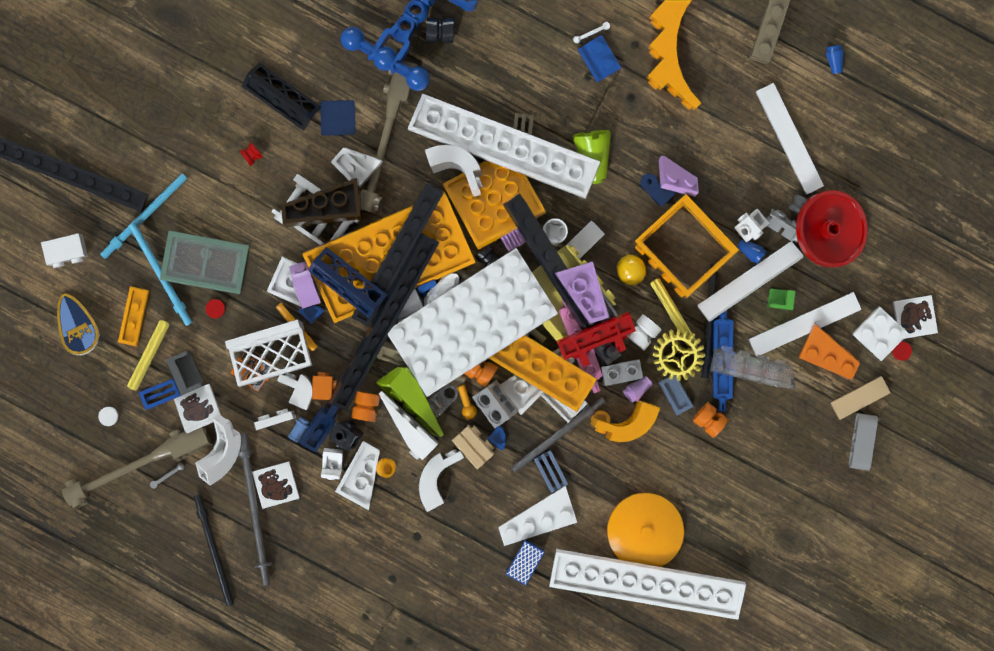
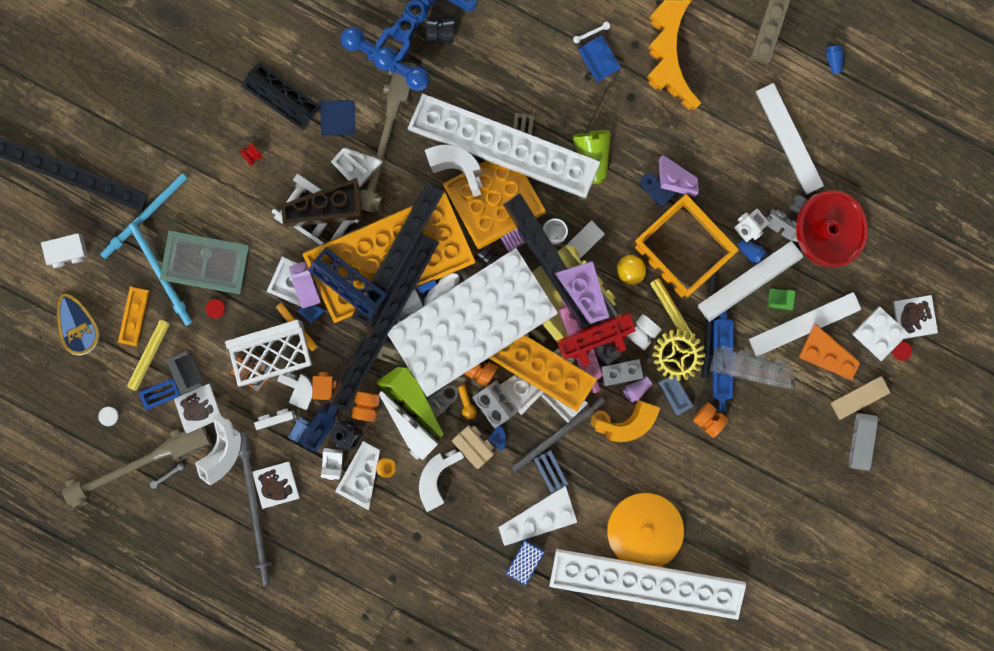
(202, 514): black bar -> none

